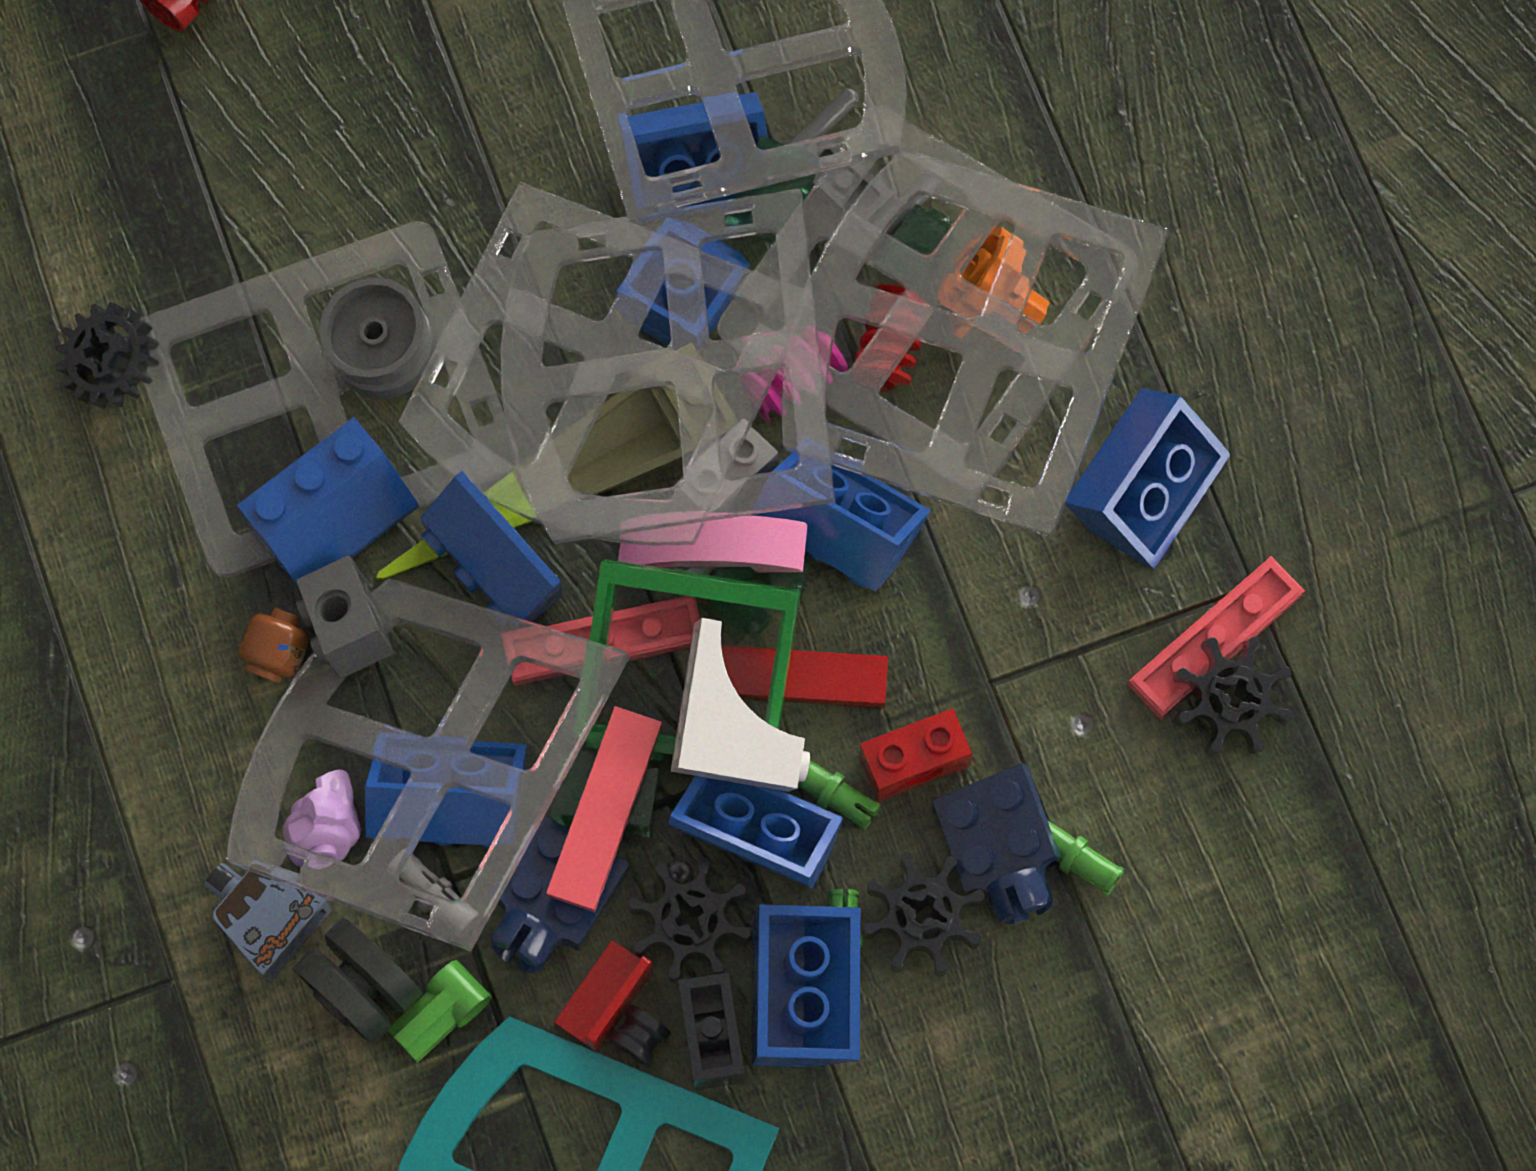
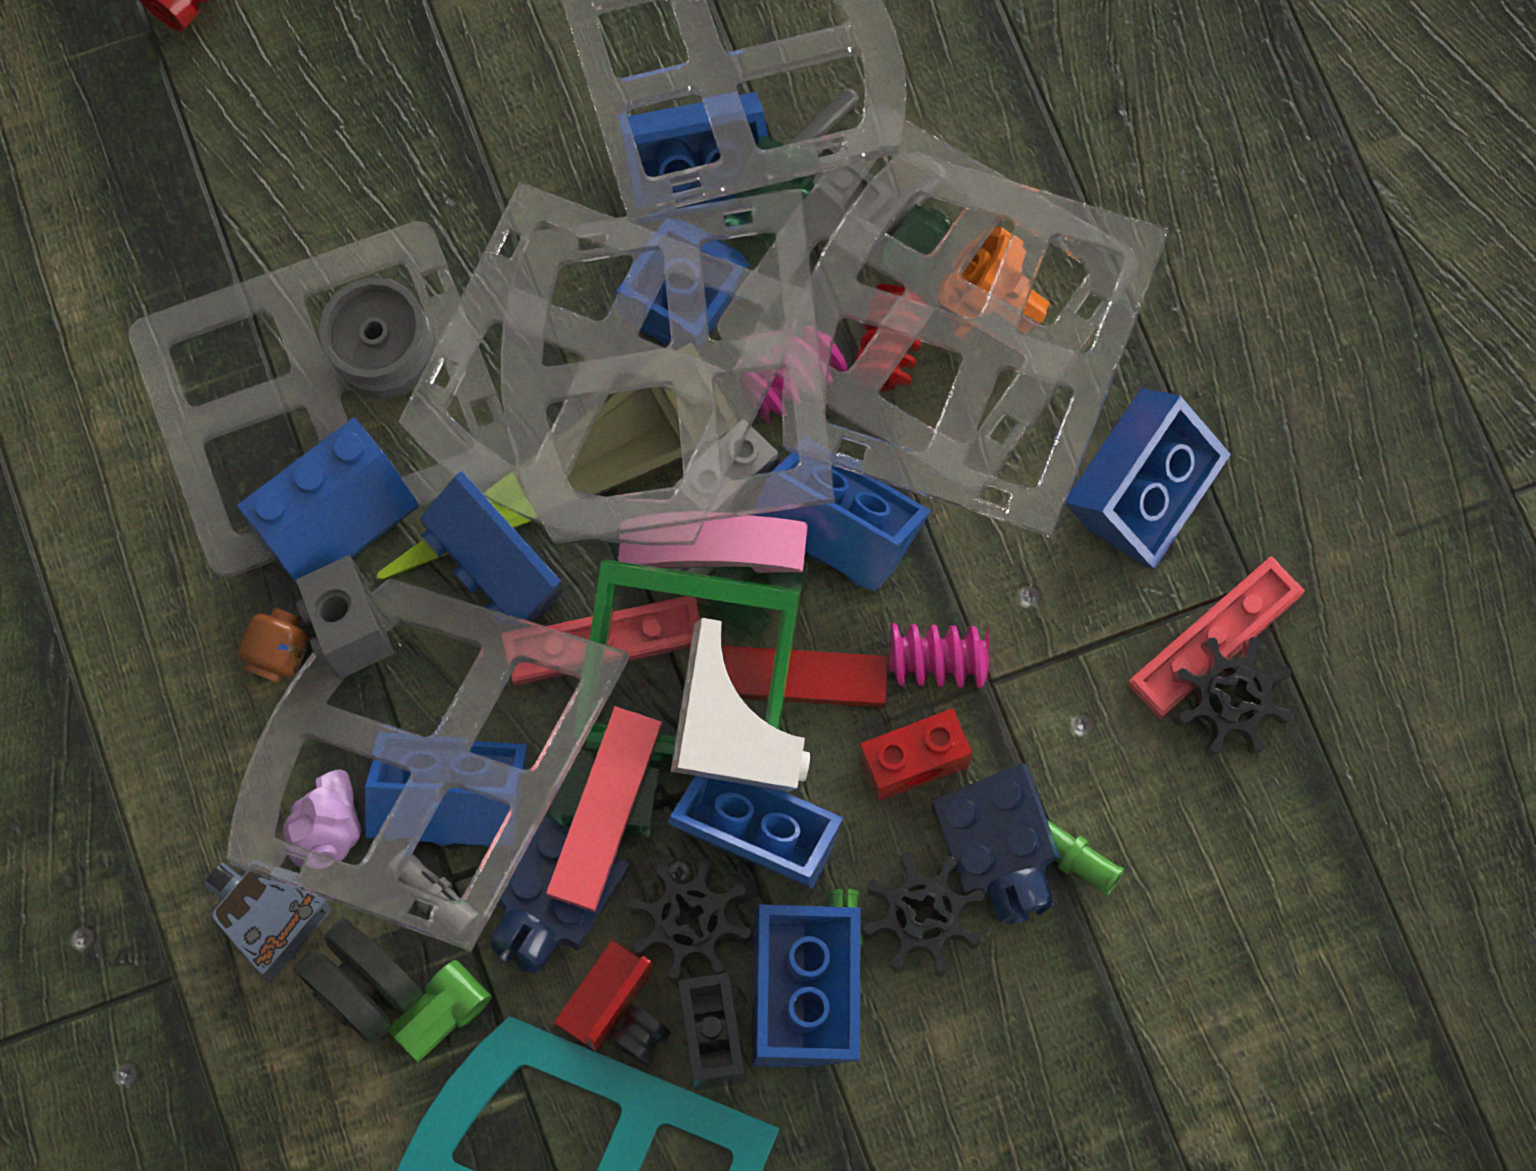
(107, 355): black gear -> none
(838, 795): bright green pin -> none
(939, 655): none -> dark pink piece

